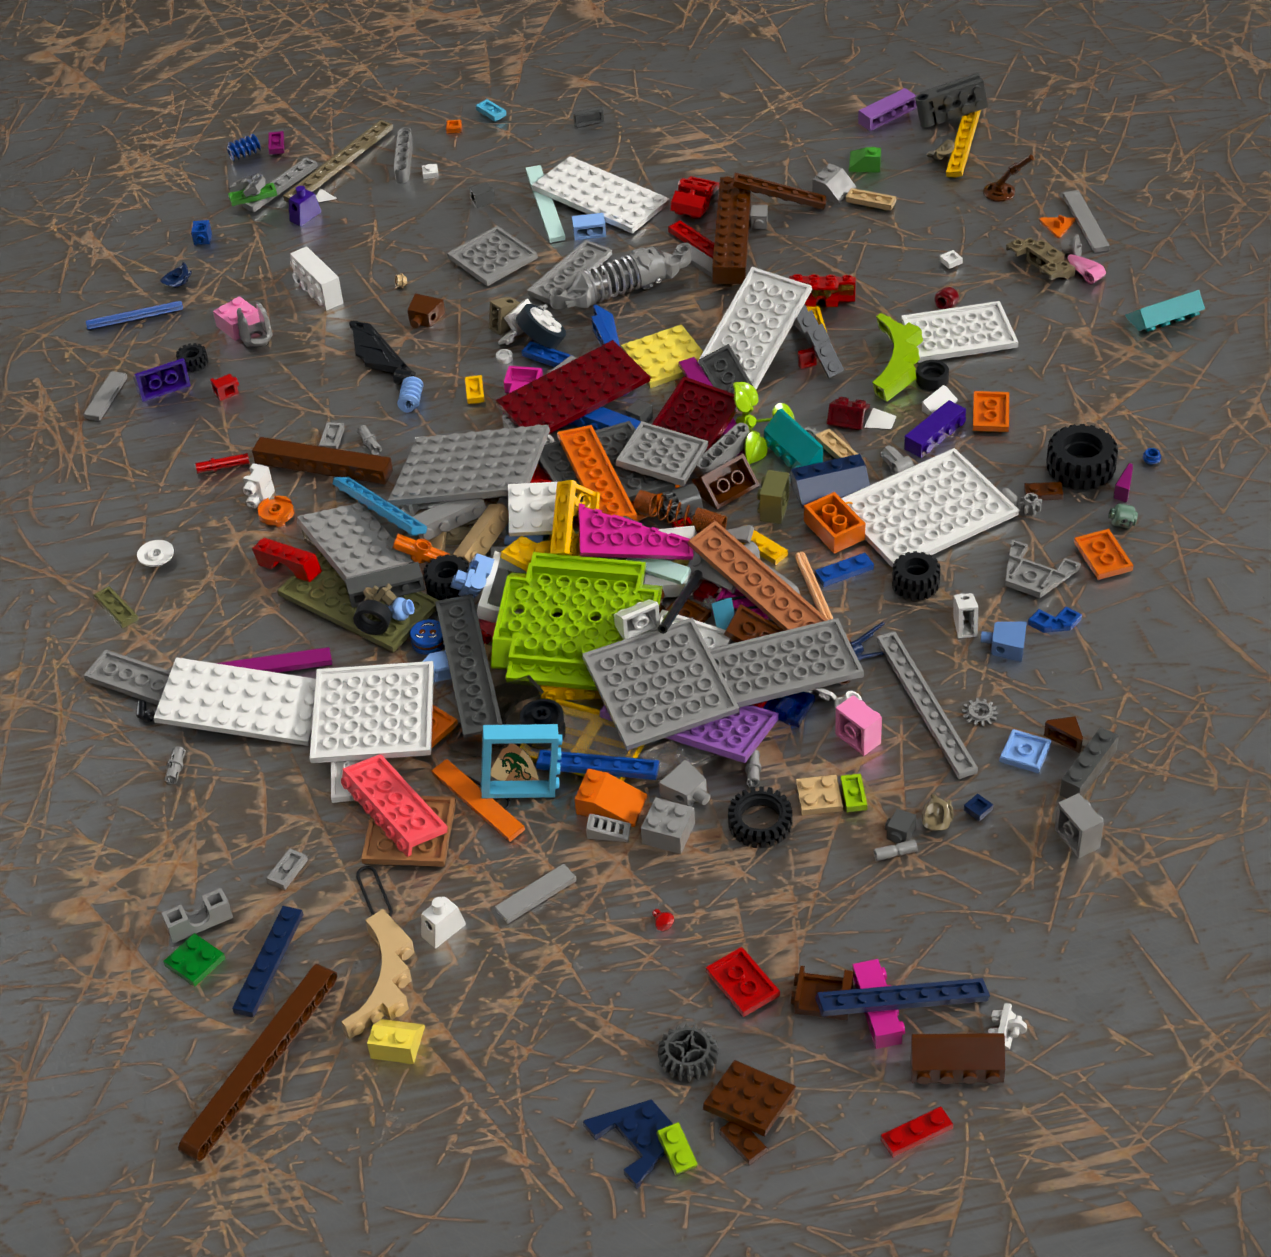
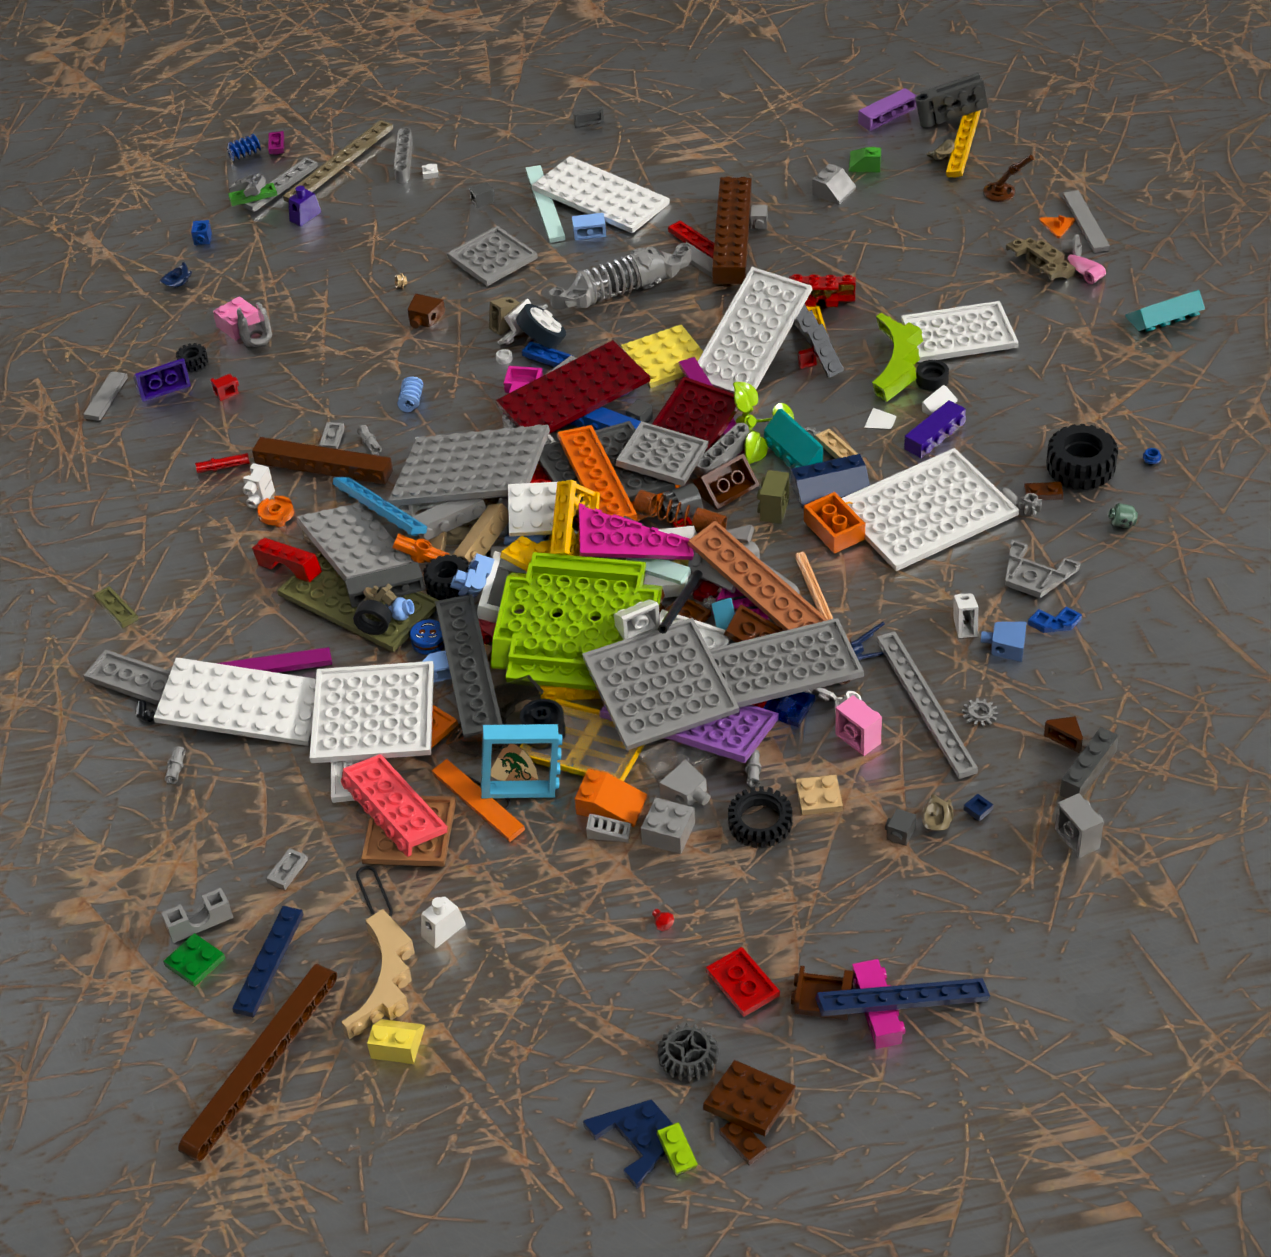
(134, 315): blue axle -> none
(155, 553): white dish -> none
(316, 278): white brick -> none
(324, 196): white sticker -> none
(377, 352): black wing -> none
(453, 126): orange tile -> none
(474, 389): yellow plate -> none
(491, 110): medium azure plate -> none
(535, 893): light grey tile -> none
(563, 274): light grey plate -> none
(604, 326): blue wedge -> none
(611, 764): blue tile -> none
(693, 196): red piece -> none
(723, 369): dark grey plate -> none
(769, 549): yellow plate -> none
(779, 191): reddish brown plate -> none
(844, 569): blue plate -> none
(847, 413): dark red bracket -> none
(853, 792): lime plate -> none
(871, 199): tan plate -> none
(893, 850): light grey piece -> none
(895, 460): light grey piece -> none
(916, 575): black tyre -> none
(916, 1131): red plate -> none
(946, 298): dark red head -> none
(951, 259): white plate -> none
(958, 1058): reddish brown slope -> none
(991, 411): orange plate -> none
(1008, 1024): white hips -> none
(1025, 751): light blue tile -> none
(1103, 554): orange plate -> none
(1122, 486): magenta slope -> none

